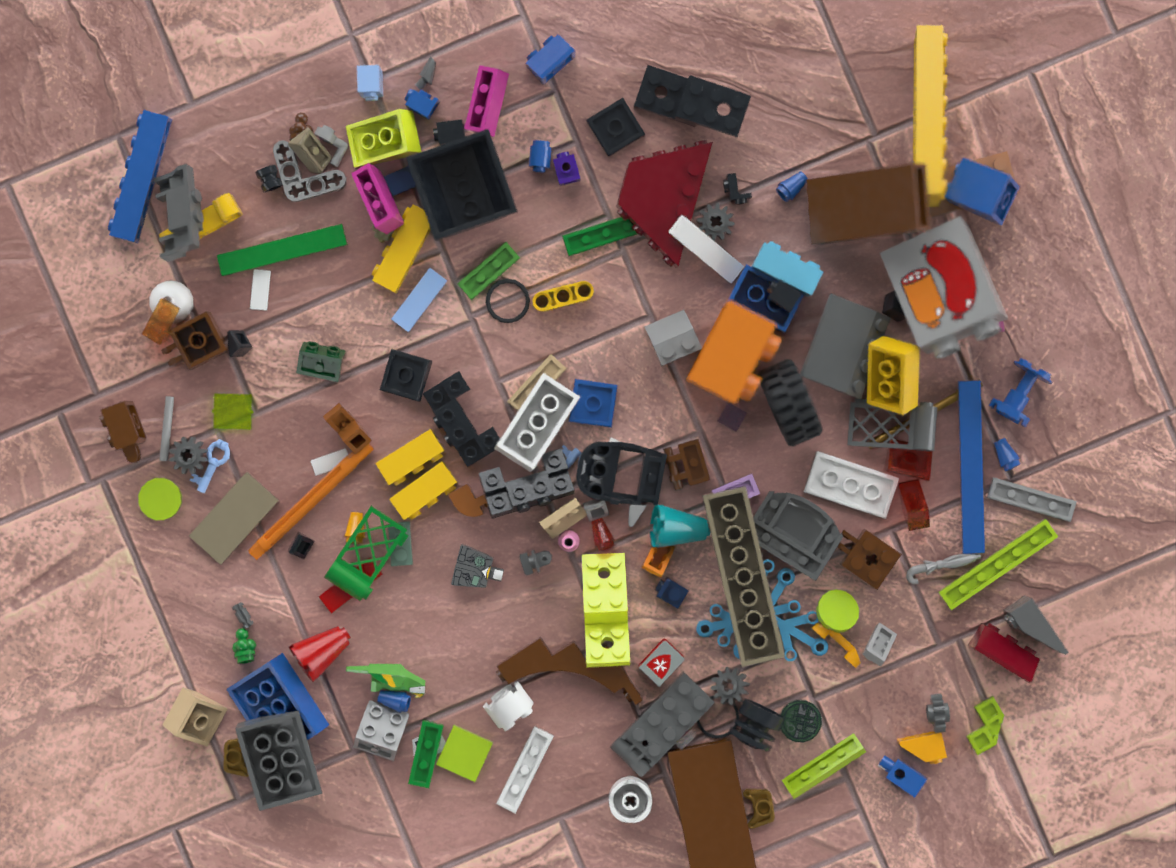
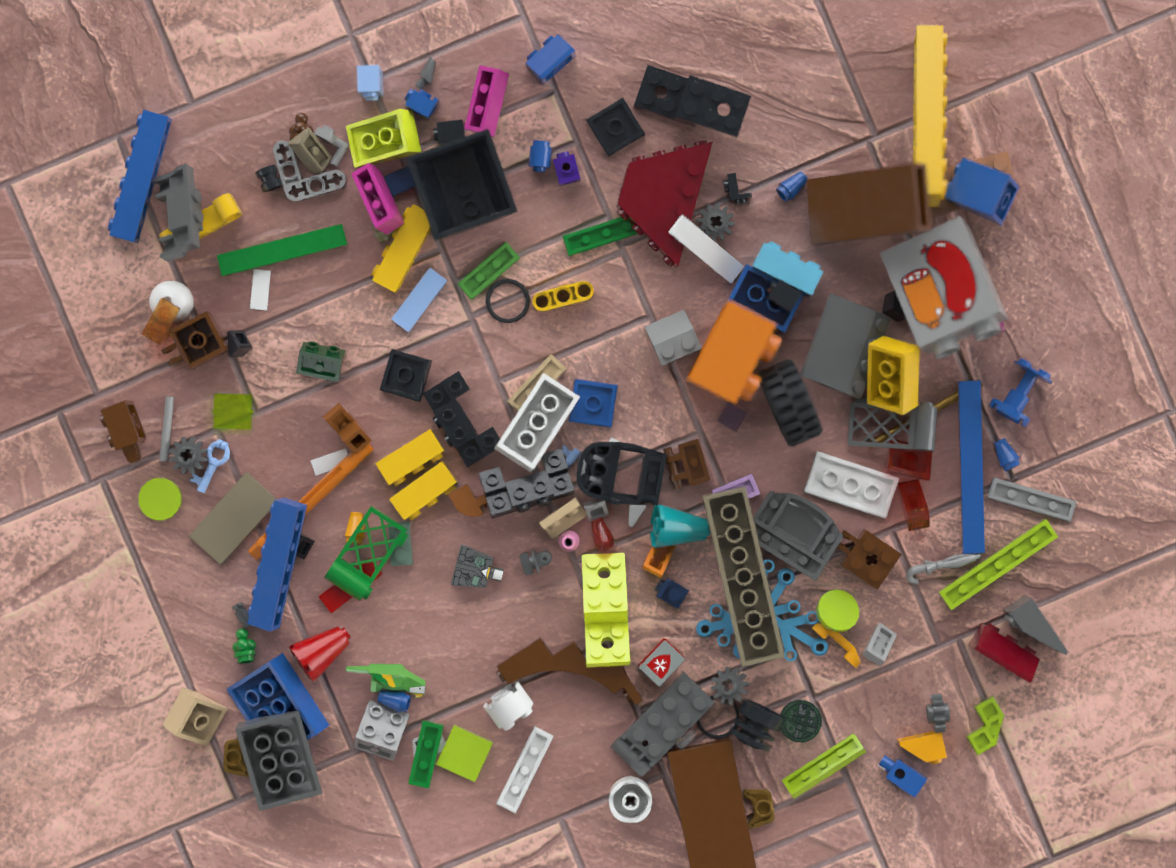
(276, 564): none -> blue brick

